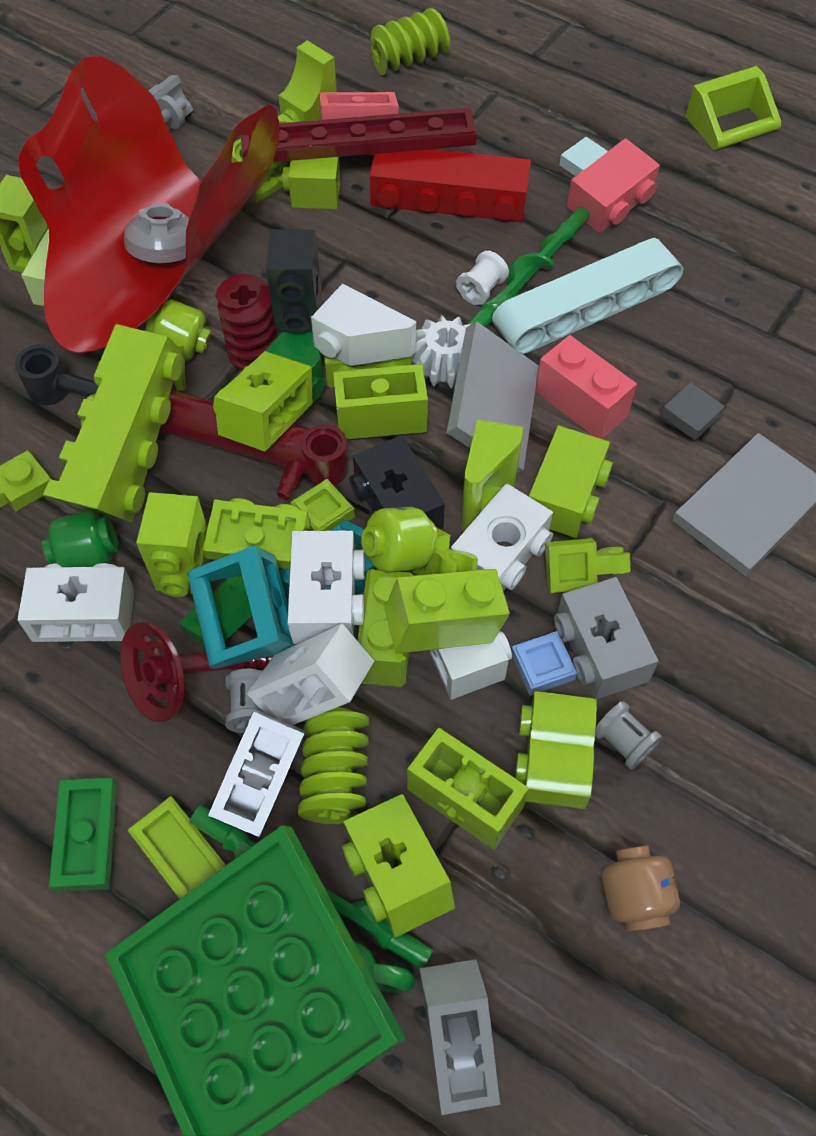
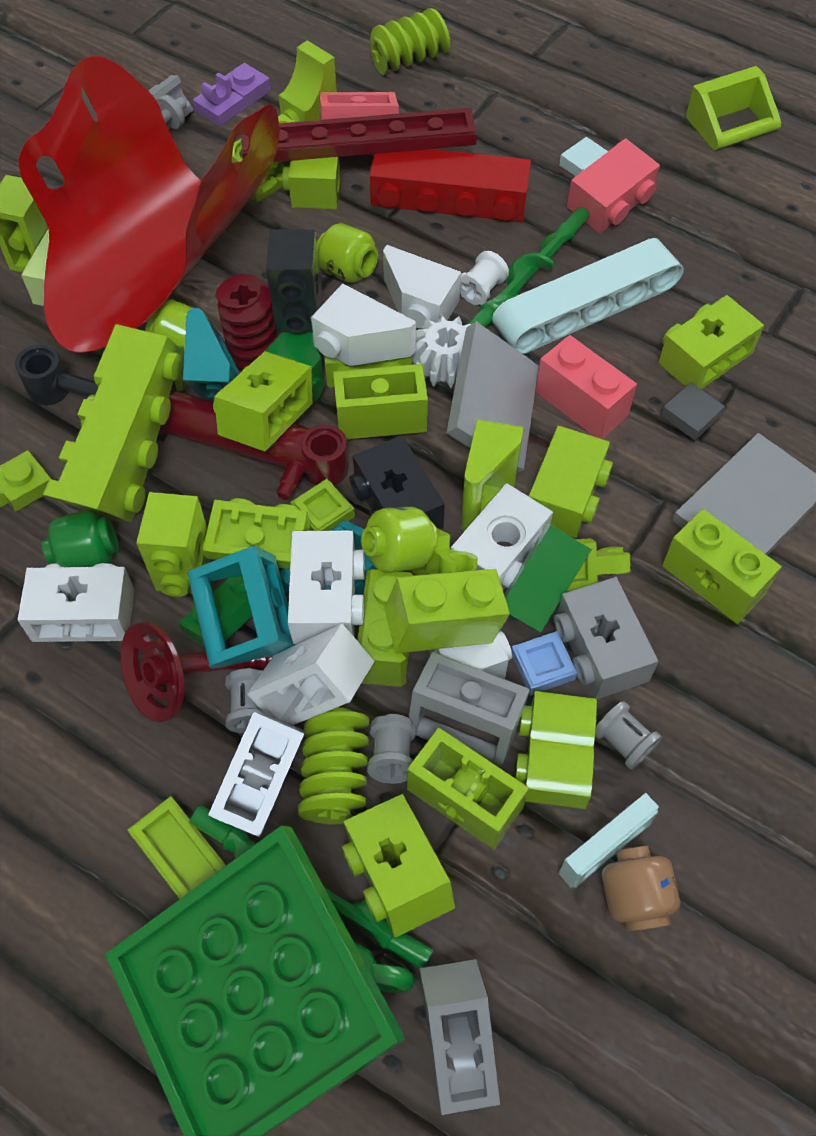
(83, 835): green plate -> none
(157, 234): light grey piece -> none
(206, 358): none -> teal tile
(231, 93): none -> medium lavender plate
(347, 253): none -> lime head
(391, 748): none -> light grey bush
(420, 286): none -> white slope
(471, 699): none -> light grey tile
(545, 577): none -> green tile
(608, 840): none -> light aqua tile
(710, 342): none -> lime brick
(720, 565): none -> lime brick

